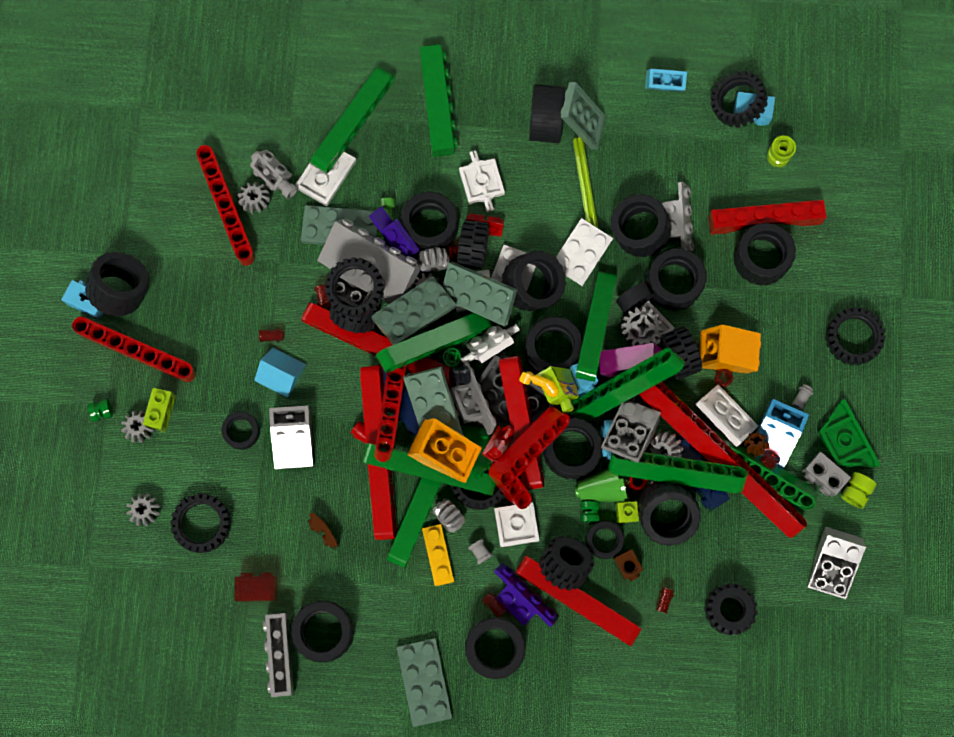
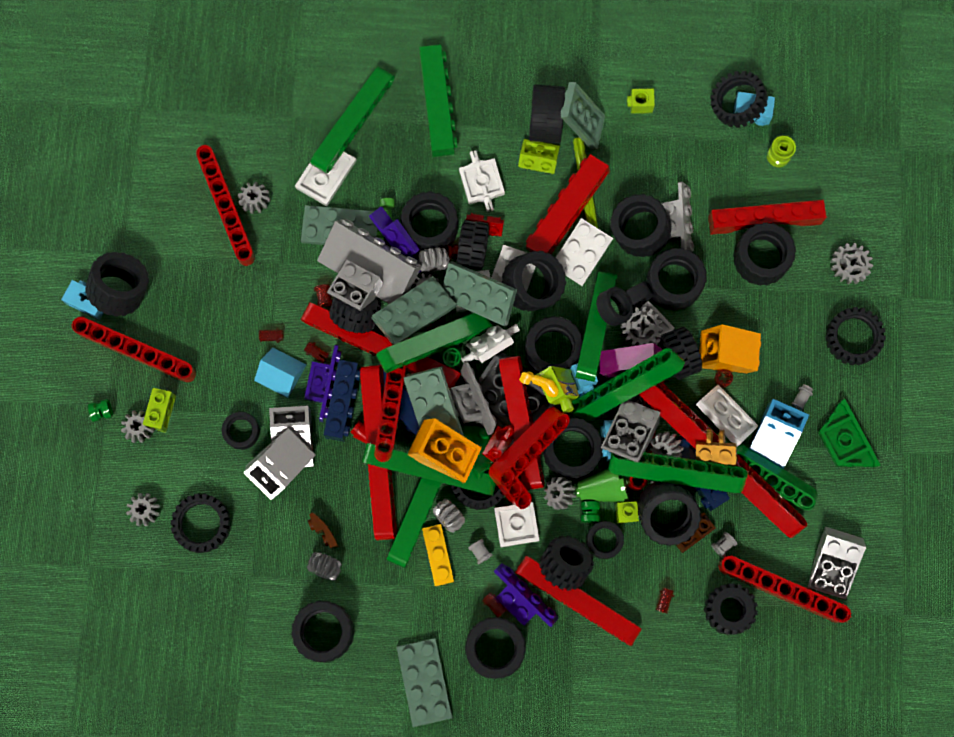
(256, 588): clear red brick -> none
(273, 173): light grey brick -> none
(279, 463): none -> light grey slope
(279, 655): light grey brick -> none
(315, 351): none -> clear red pin
(320, 382): none -> dark purple bracket
(324, 566): none -> dark grey gear
(341, 401): none -> dark blue brick
(343, 267): black tyre -> none
(459, 375): black wheel -> none
(538, 156): none -> lime bracket
(559, 493): none -> light grey gear
(568, 206): none -> red brick
(606, 310): none -> black tyre
(631, 557): reddish brown brick -> none
(646, 95): none -> lime brick
(666, 80): medium azure brick -> none
(704, 529): none -> reddish brown slope
(716, 452): none -> pearl gold hinge
(724, 544): none -> light grey bush
(756, 444): reddish brown gear -> none
(770, 459): clear red bush -> none
(793, 589): none -> red beam
(828, 470): light grey brick -> none
(858, 266): none -> light grey gear
(858, 490): lime wheel -> none

